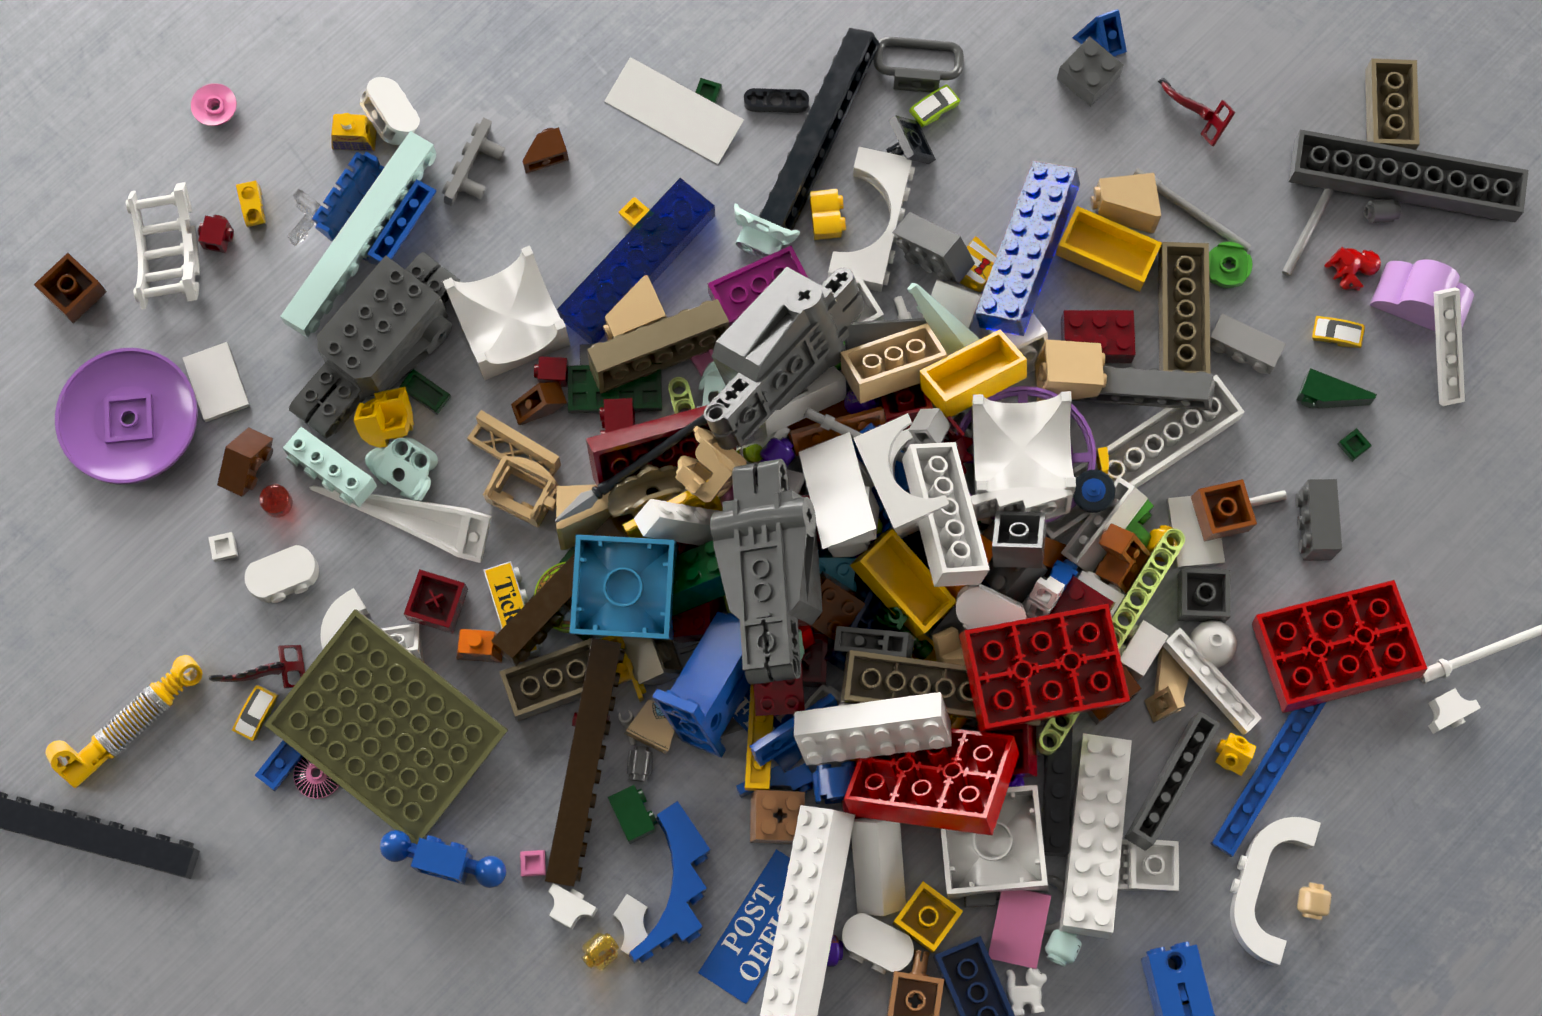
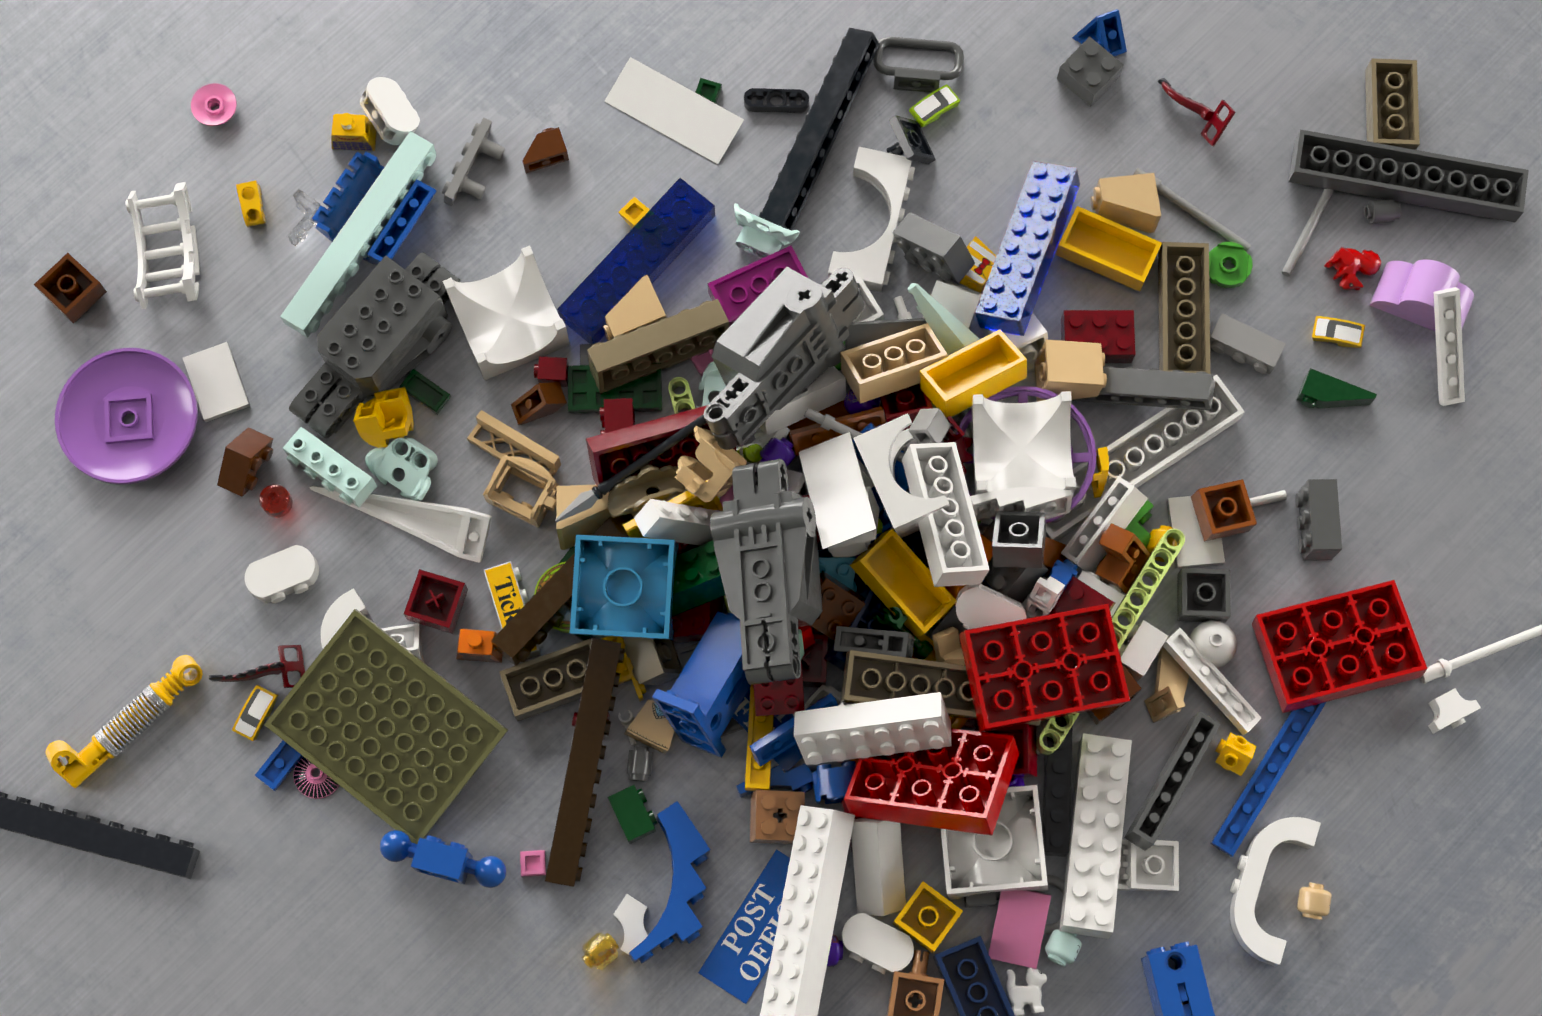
(215, 233): dark red brick -> none
(223, 546): white plate -> none
(569, 906): white brick -> none
(826, 214): yellow brick -> none
(1094, 491): black wheel -> none
(1354, 444): dark green tile -> none

